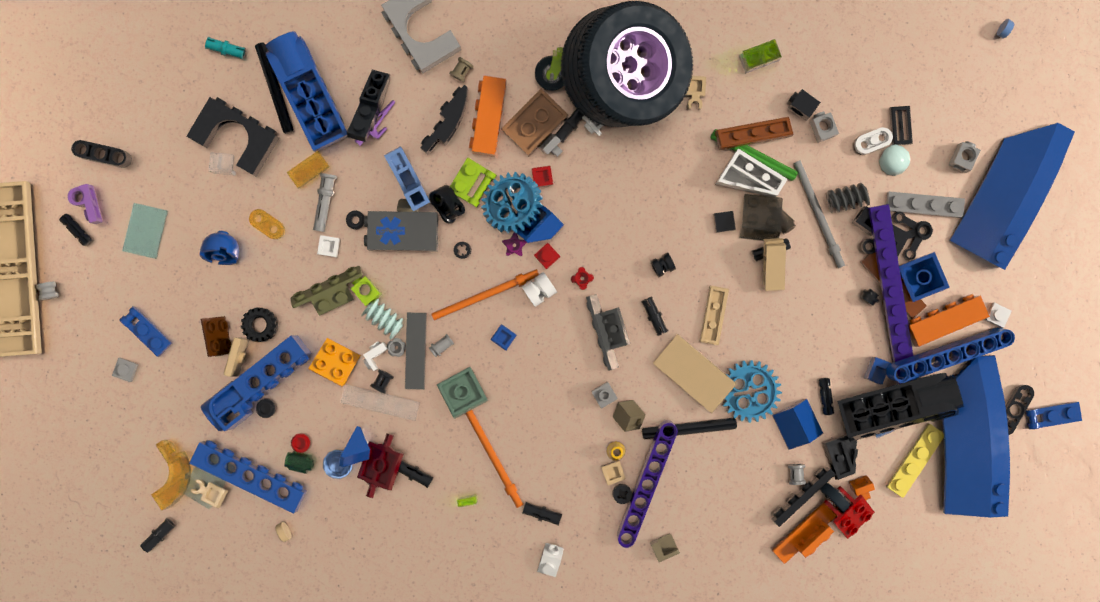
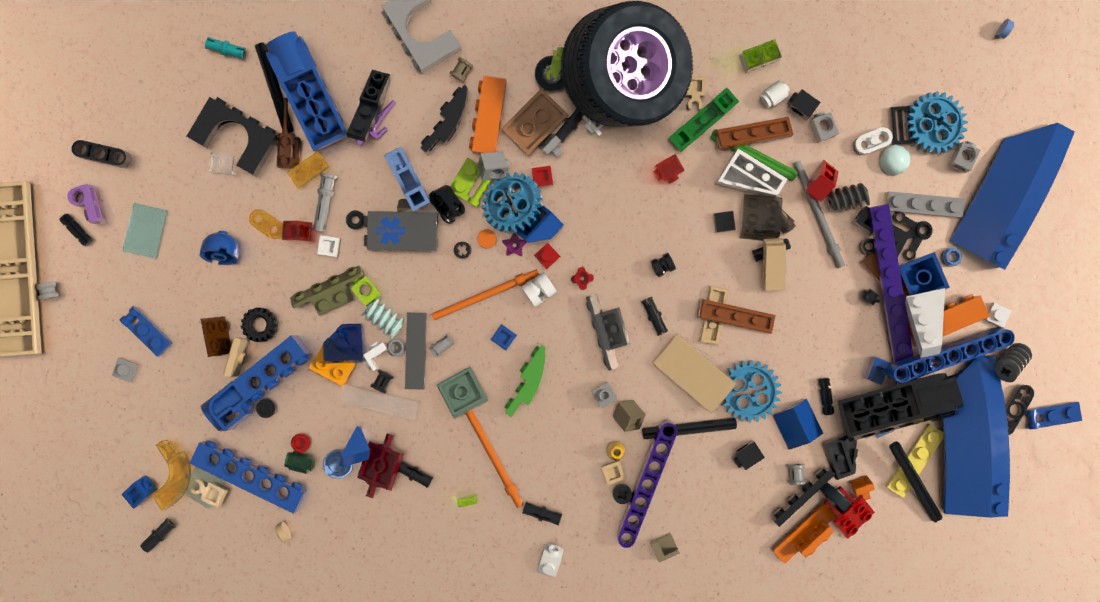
(139, 491): none -> blue bracket
(284, 144): none -> reddish brown piece
(297, 231): none -> clear red brick
(344, 345): none -> clear blue plate
(486, 238): none -> orange tile
(492, 165): none -> light grey brick
(532, 373): none -> bright green slope
(668, 169): none -> clear red brick
(704, 119): none -> green slope
(736, 316): none -> dark orange tile
(747, 455): none -> black brick
(775, 94): none -> white brick
(822, 181): none -> red slope
(915, 481): none -> black axle
(926, 320): none -> white wedge
(943, 108): none -> dark azure gear
(957, 256): none -> medium blue plate
(1013, 362): none -> dark grey piece

